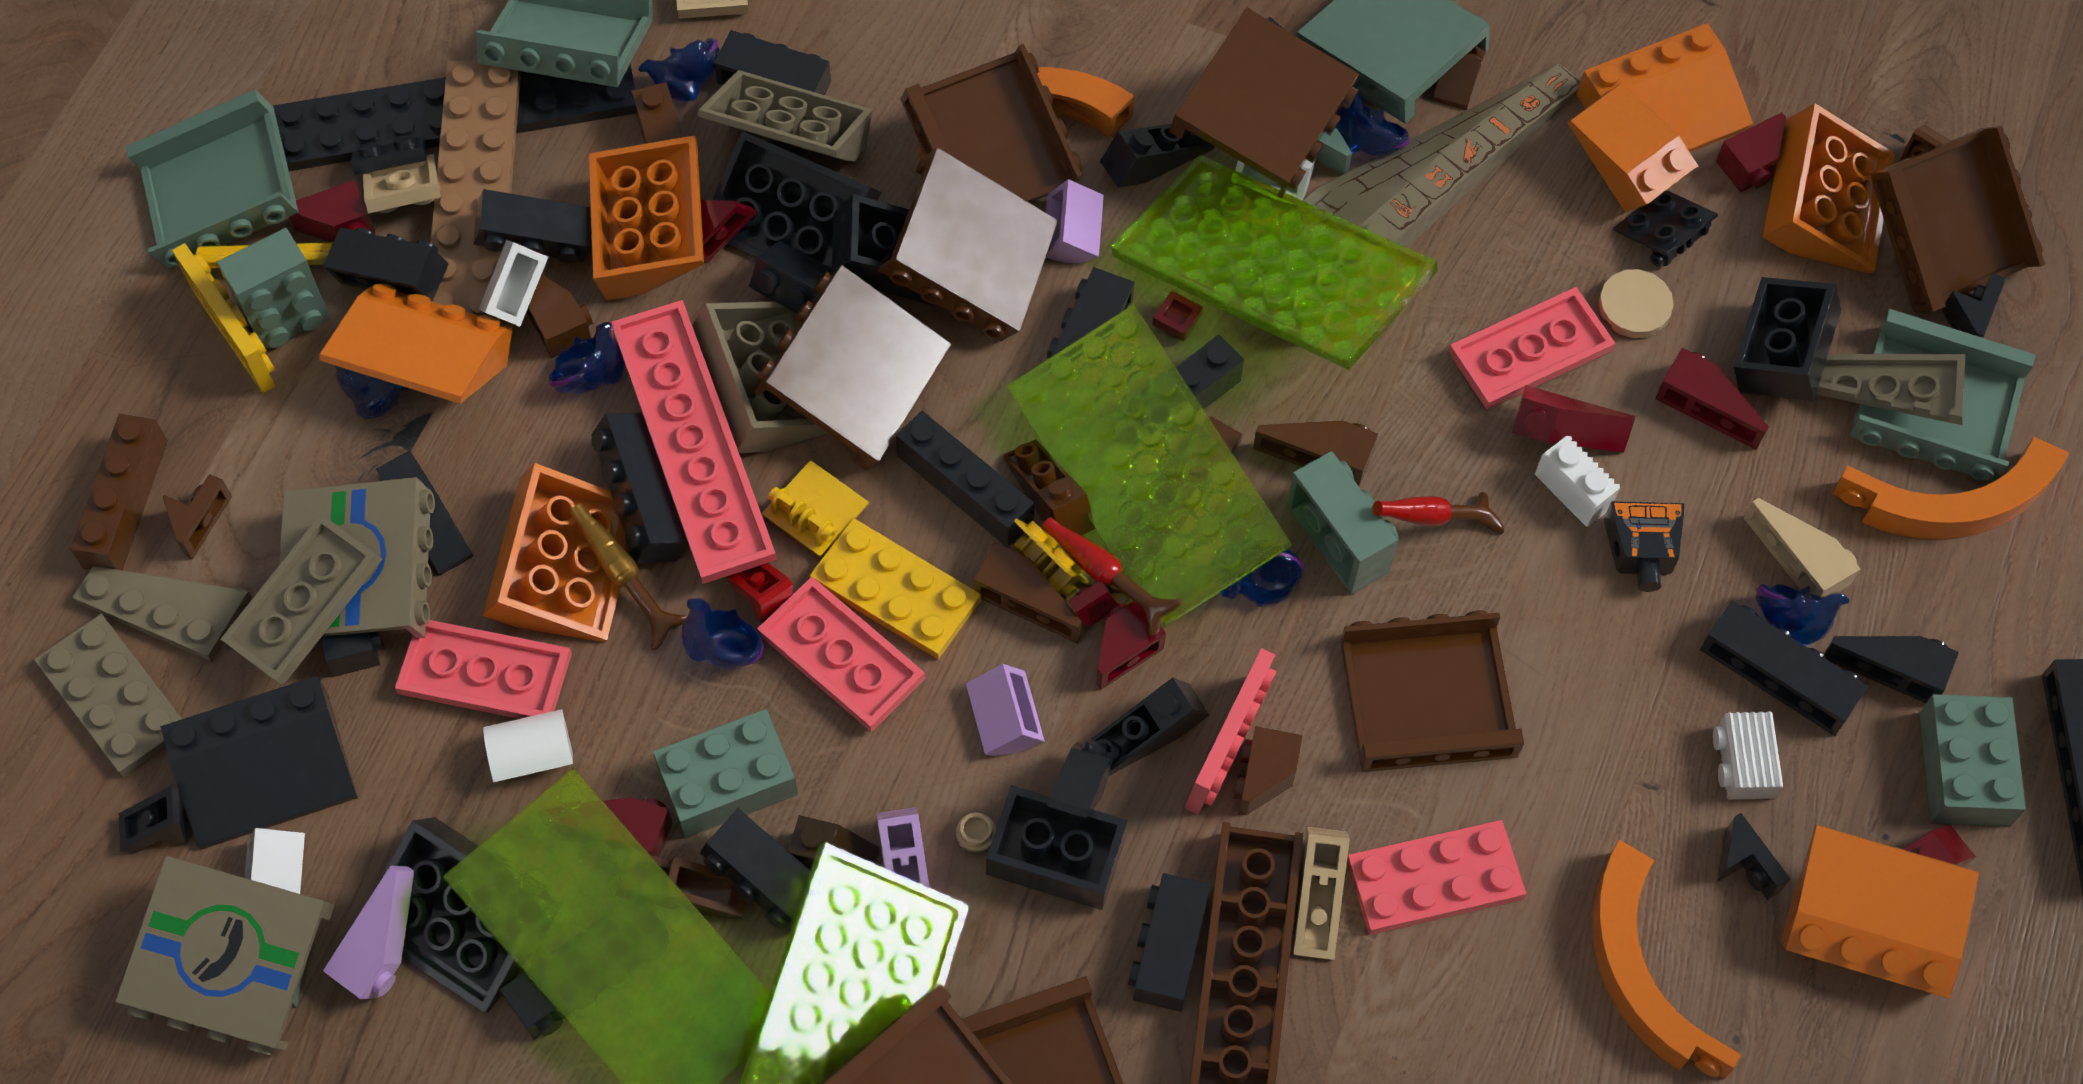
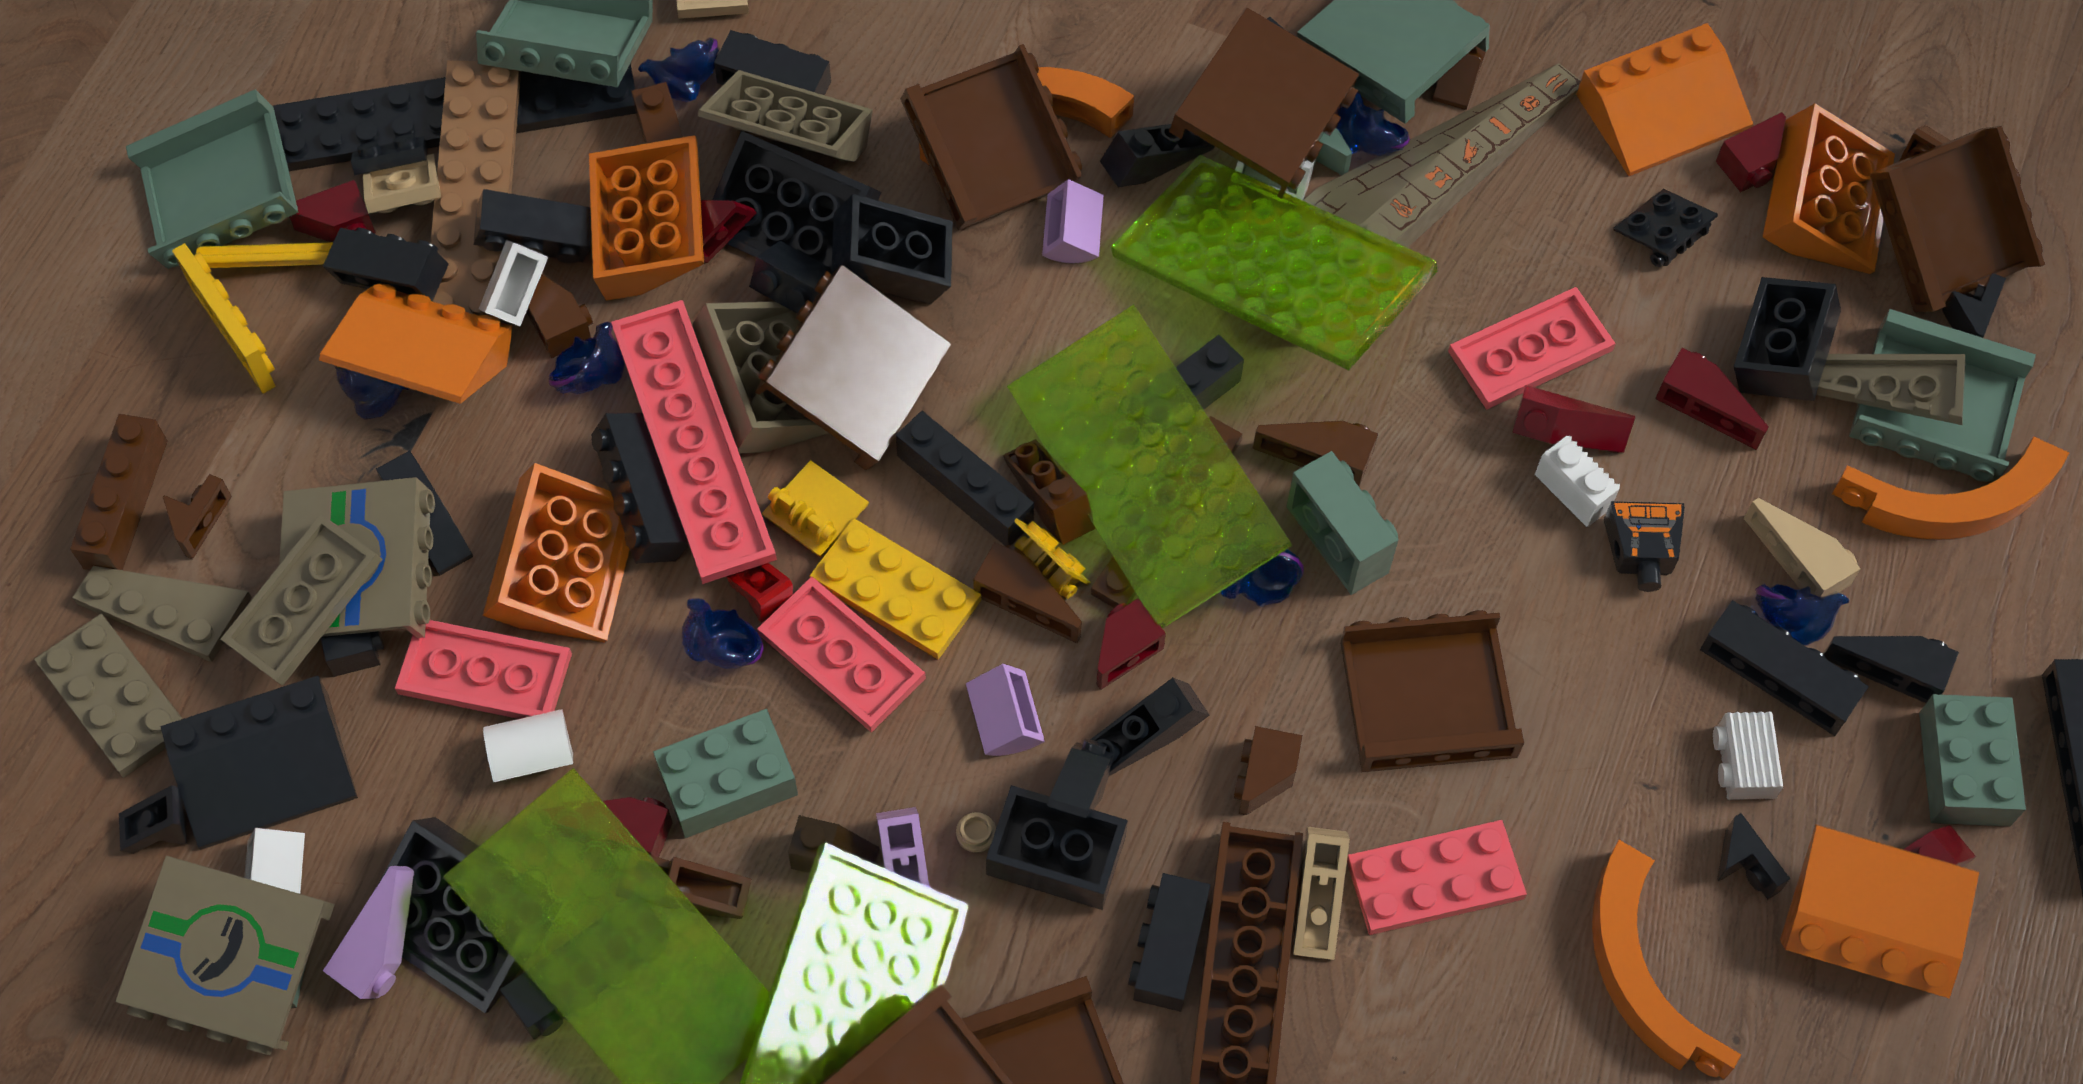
(274, 289): sand green brick -> none
(624, 572): pearl gold piece -> none
(758, 868): black brick -> none
(971, 246): panel -> none
(1093, 603): dark red plate -> none
(1098, 301): black slope -> none
(1107, 568): piece -> none
(1177, 315): dark red plate -> none
(1232, 733): coral plate -> none
(1438, 511): red piece -> none
(1631, 147): orange slope -> none
(1635, 303): tan tile -> none

